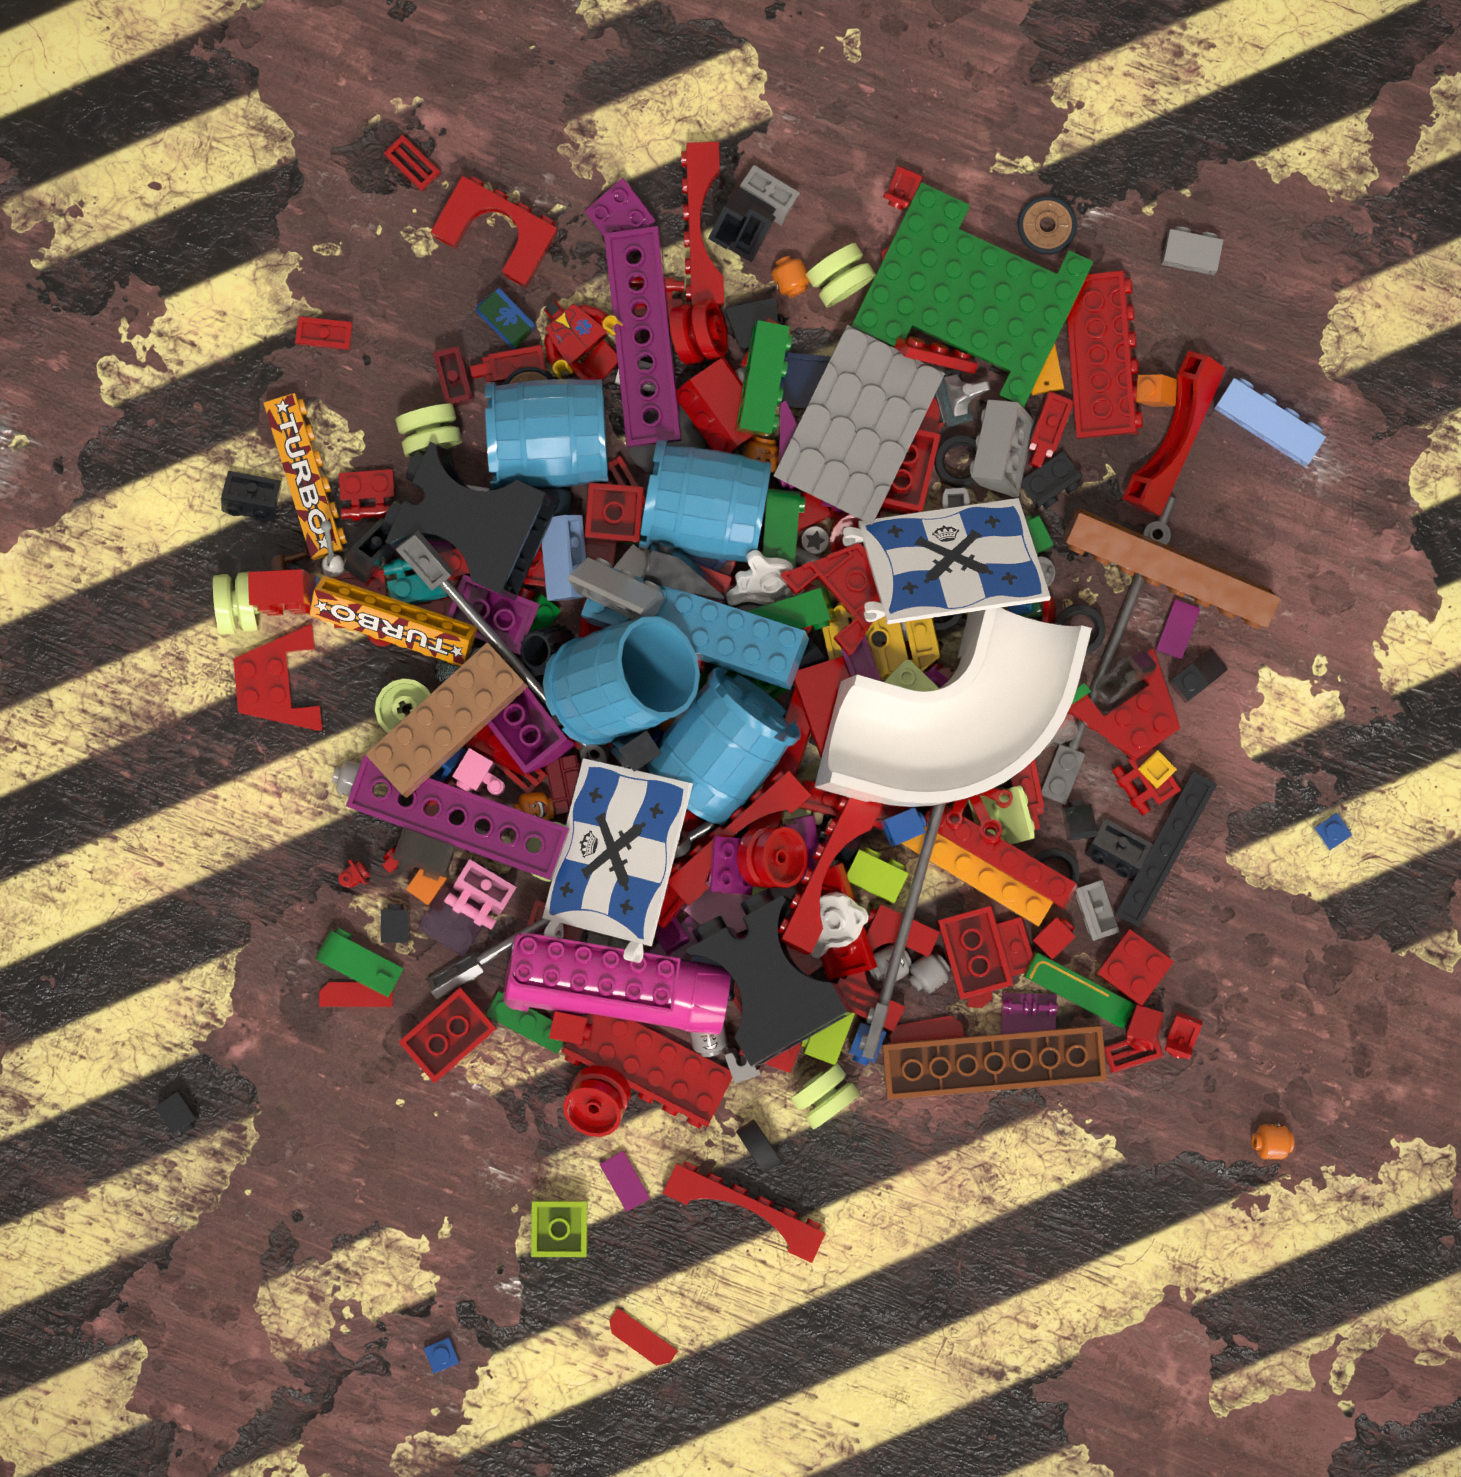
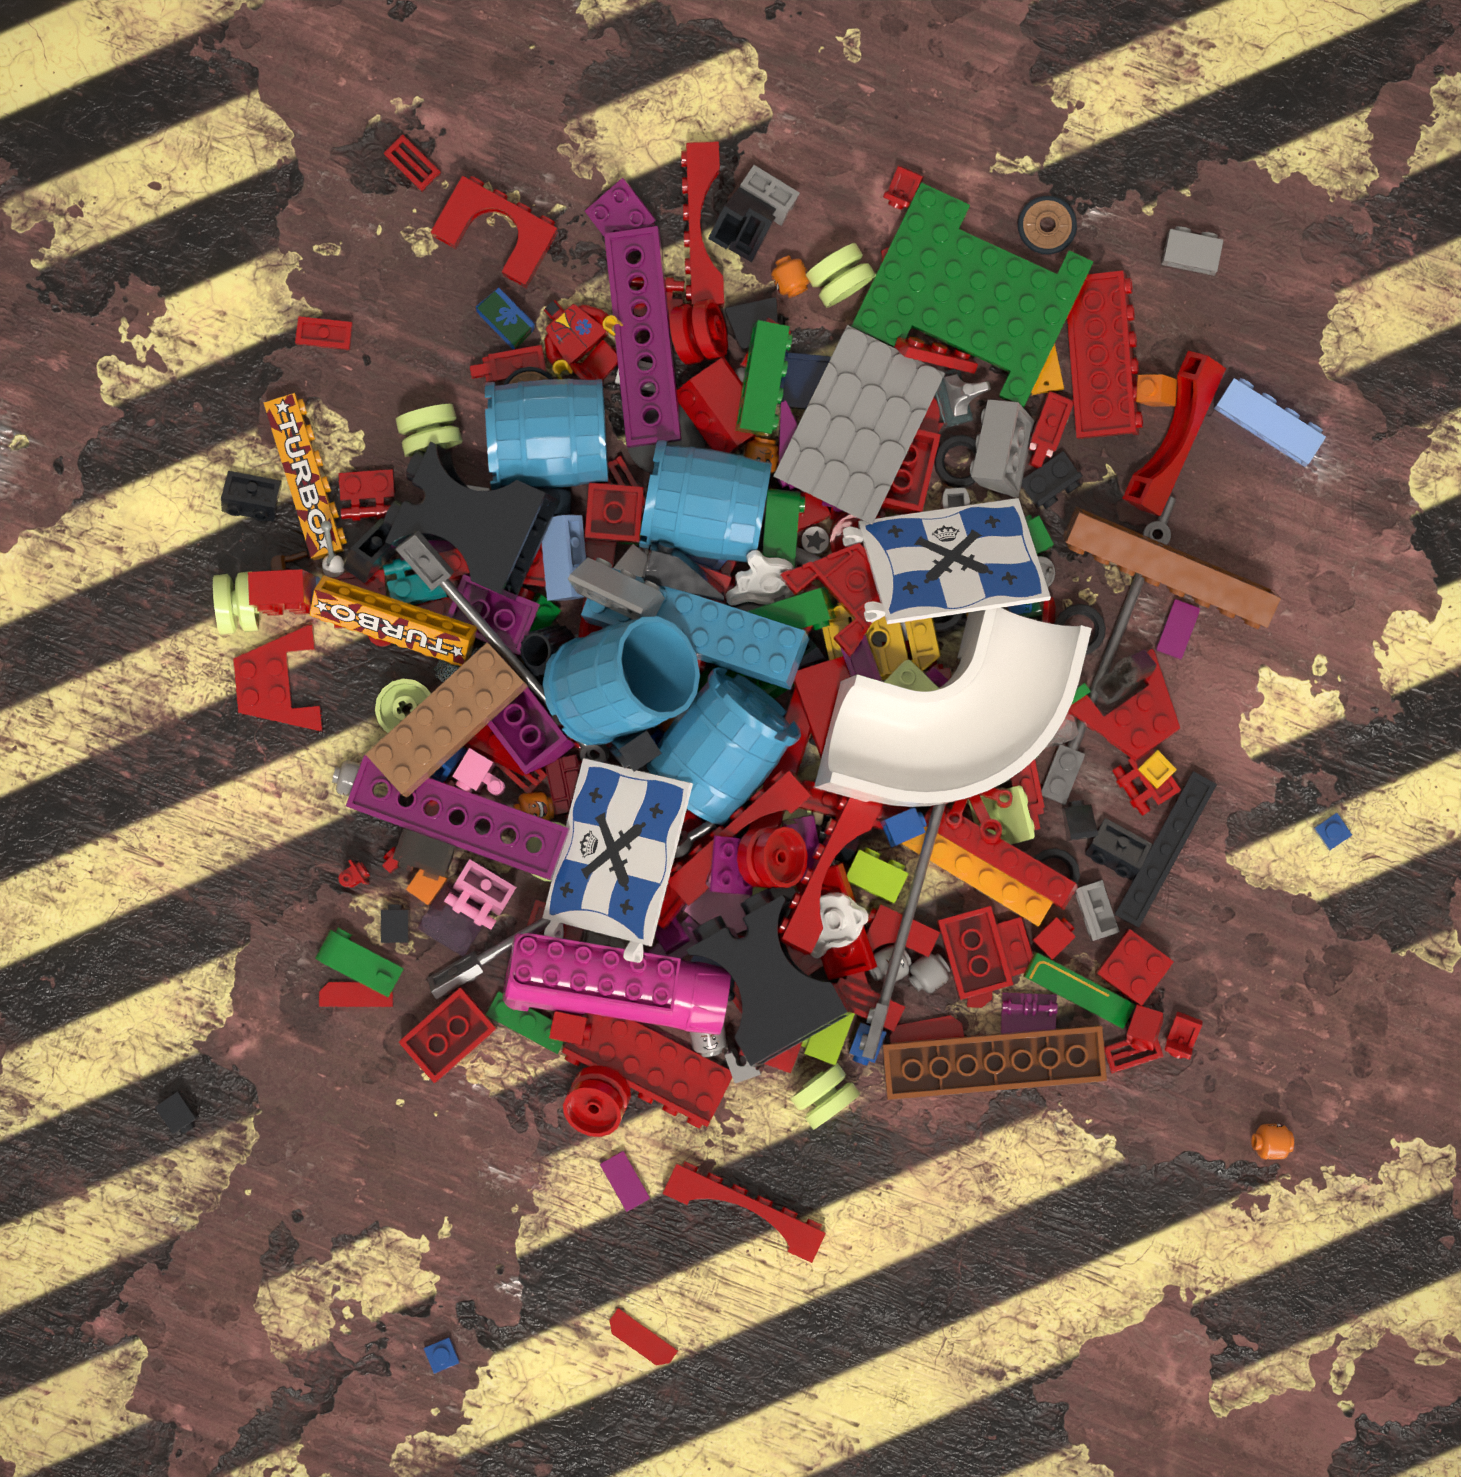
(453, 376): dark red brick -> none
(559, 1228): lime brick -> none
(758, 1146): black tyre -> none
(1198, 675): black slope -> none

